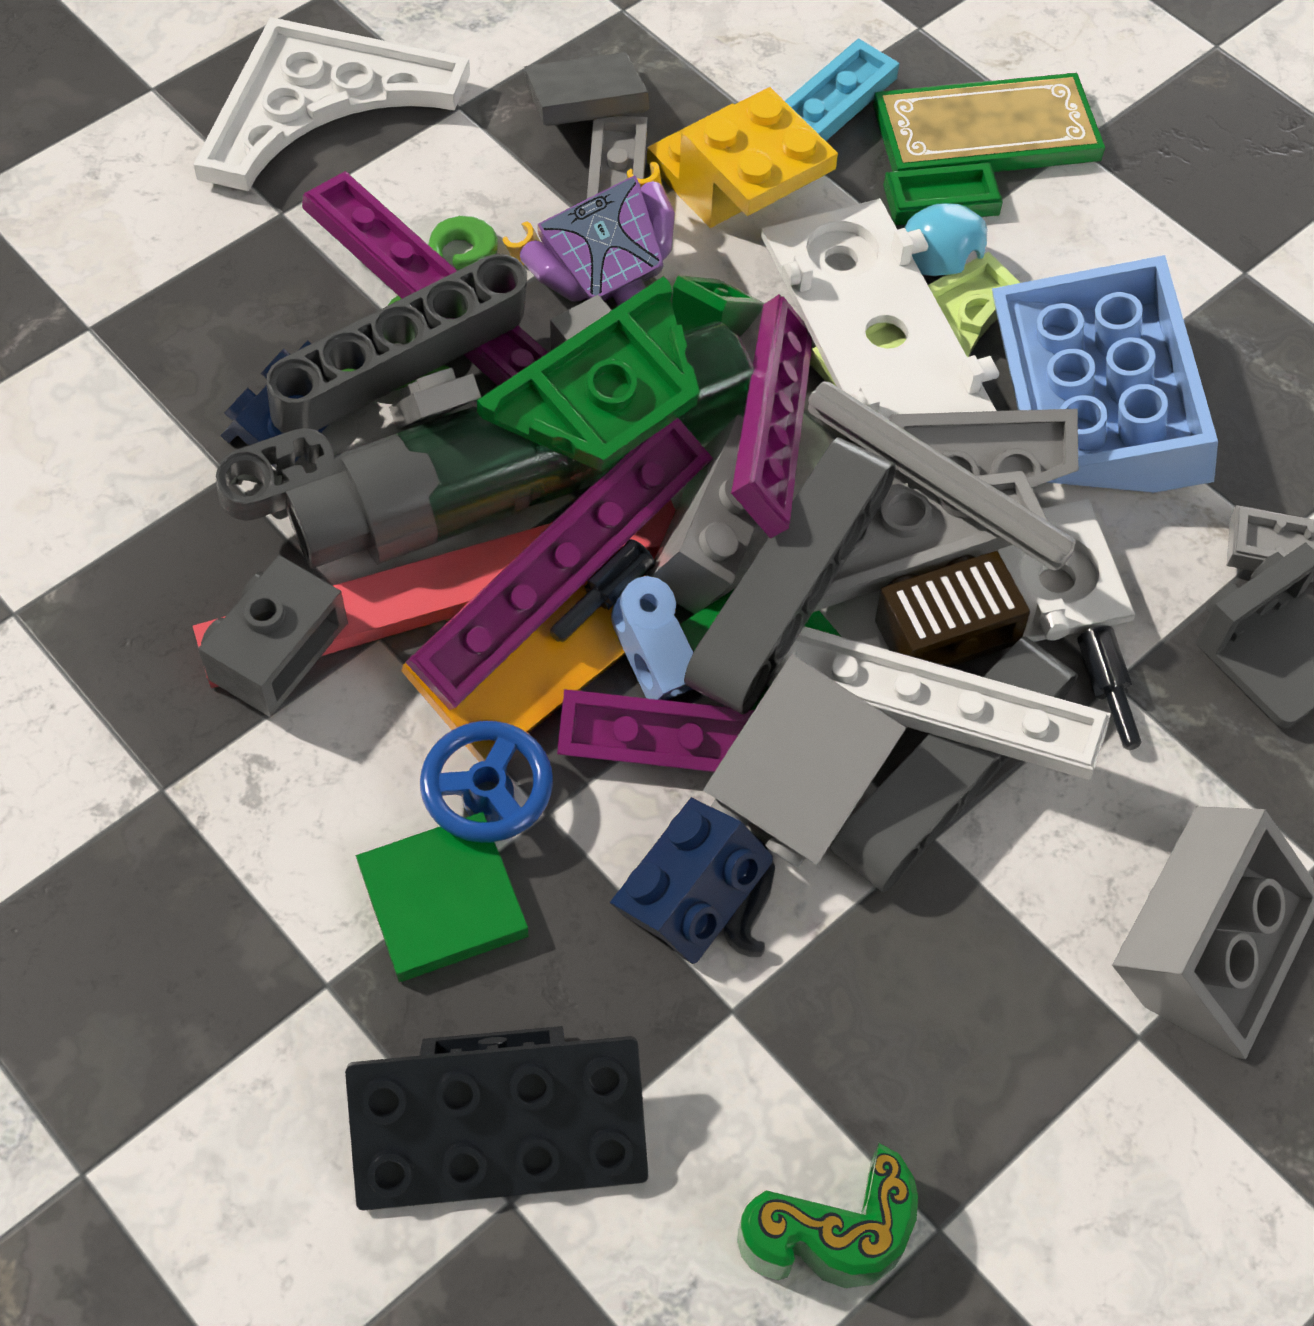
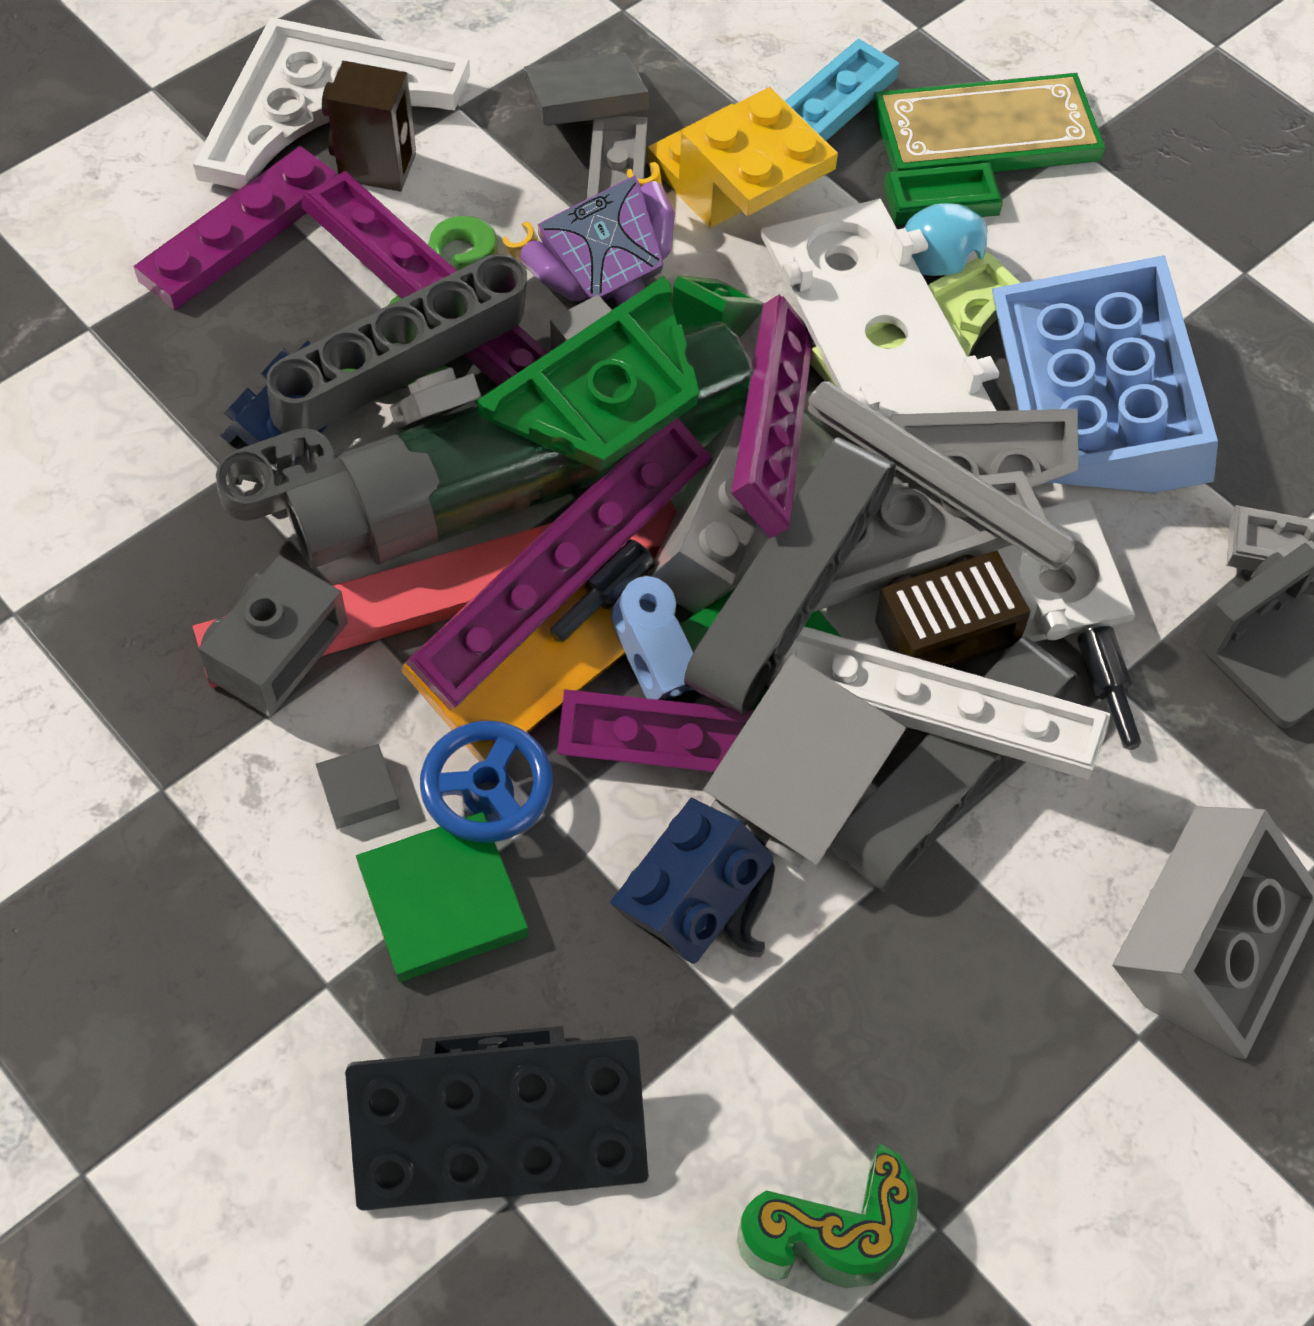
(232, 229): none -> magenta plate
(357, 786): none -> dark grey tile
(370, 124): none -> dark brown brick

